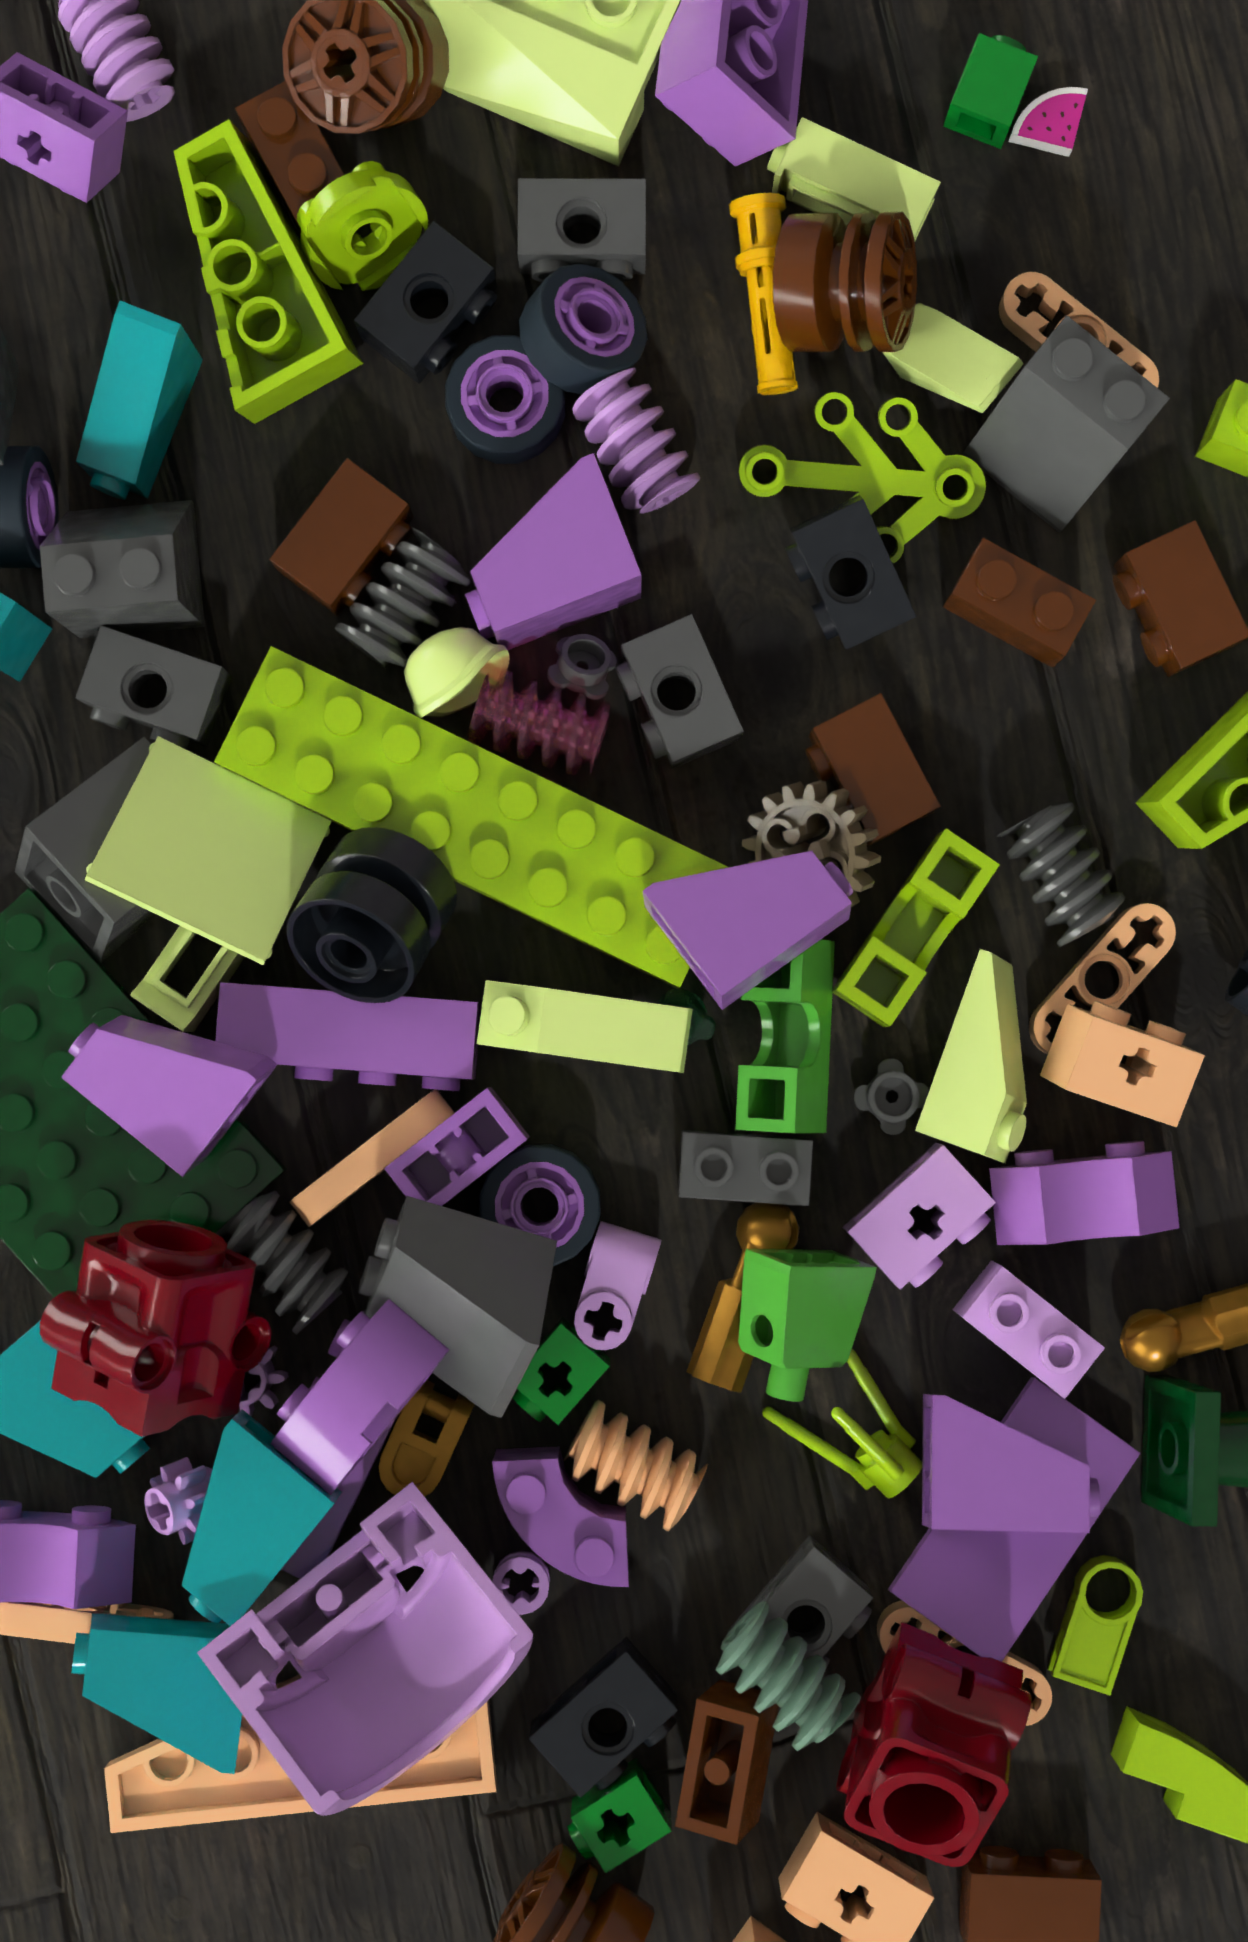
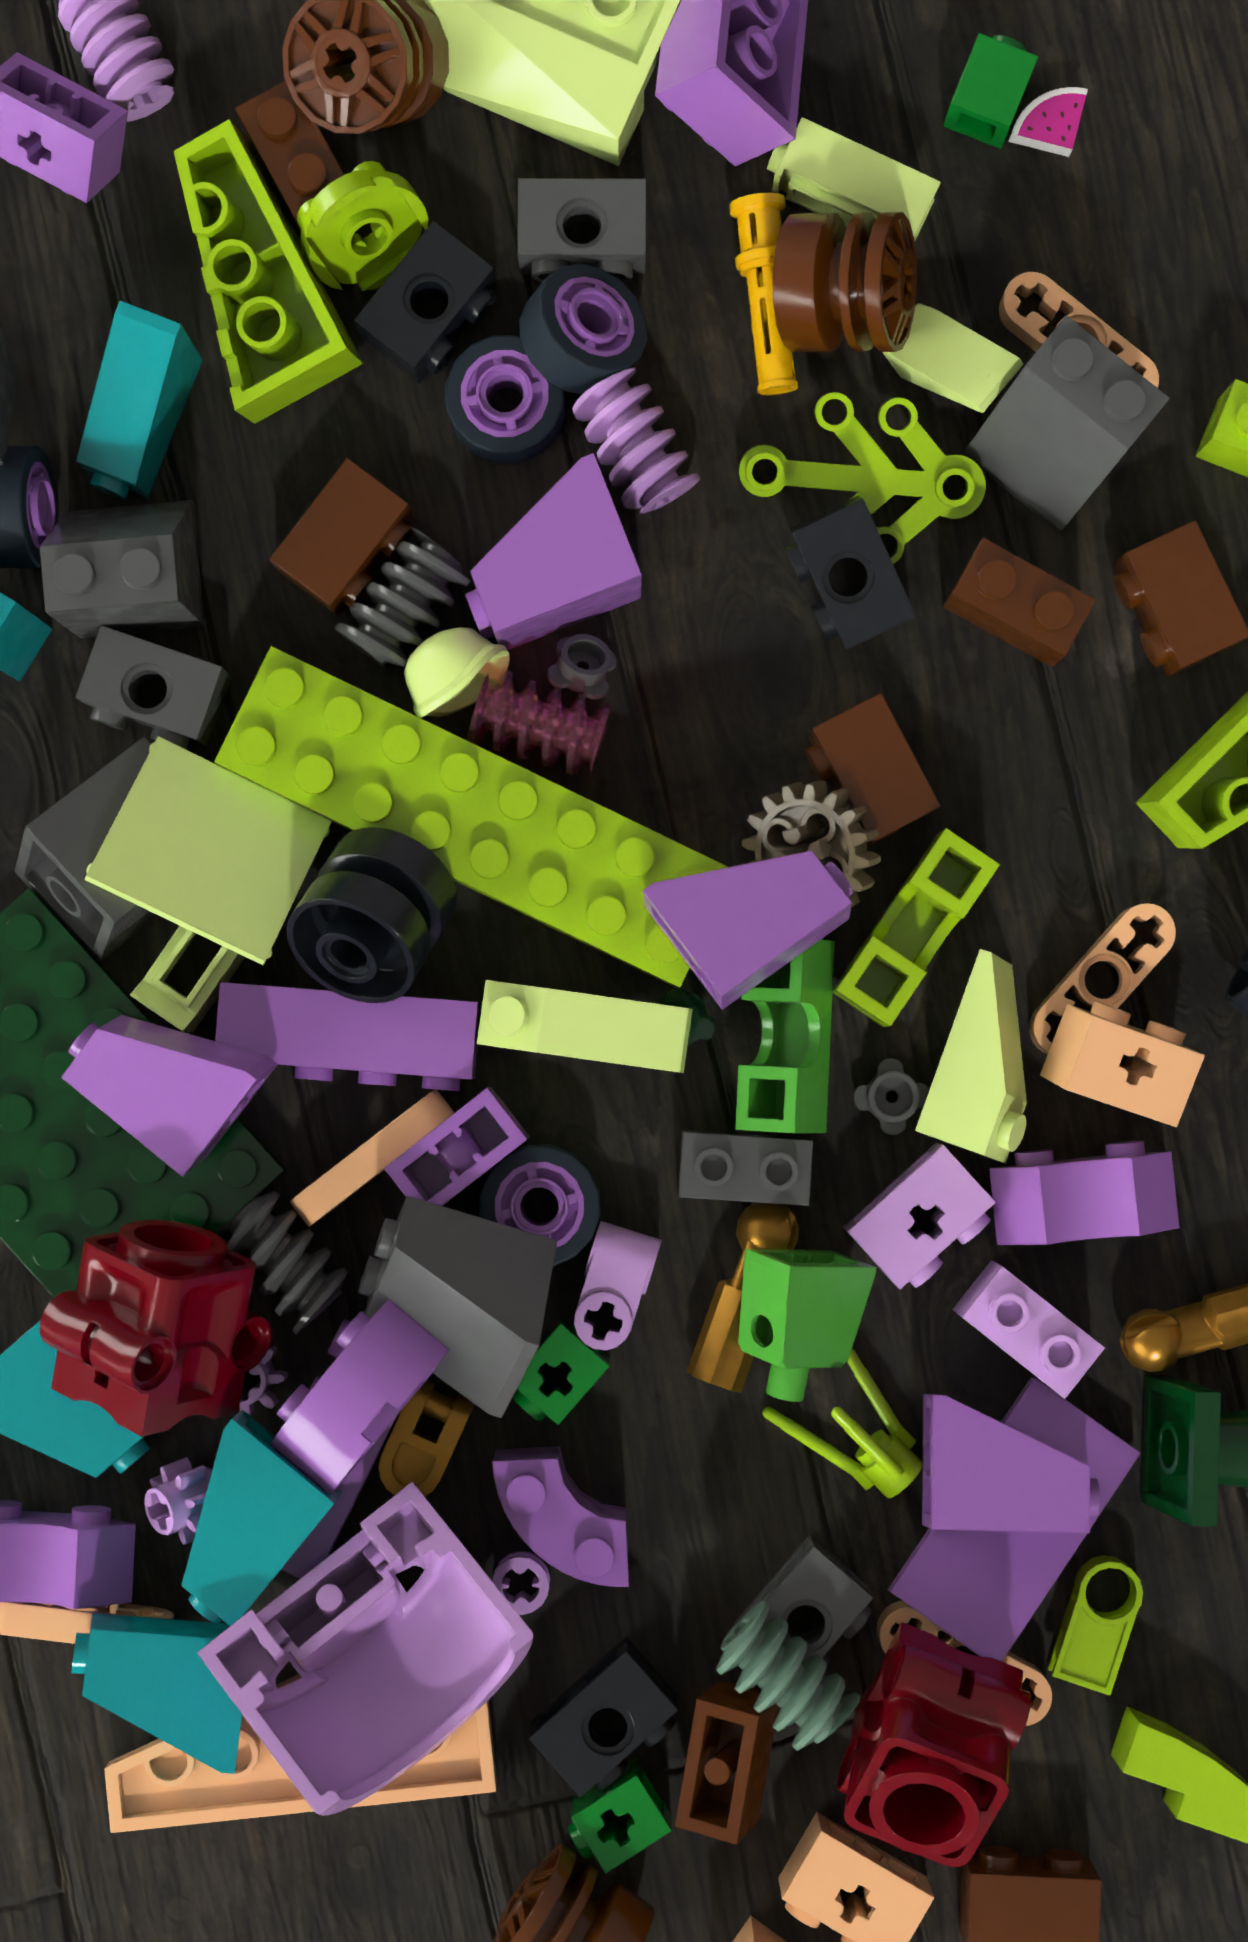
(635, 1465): light nougat piece -> none
(679, 654): dark grey brick -> none
(1063, 871): dark grey piece -> none

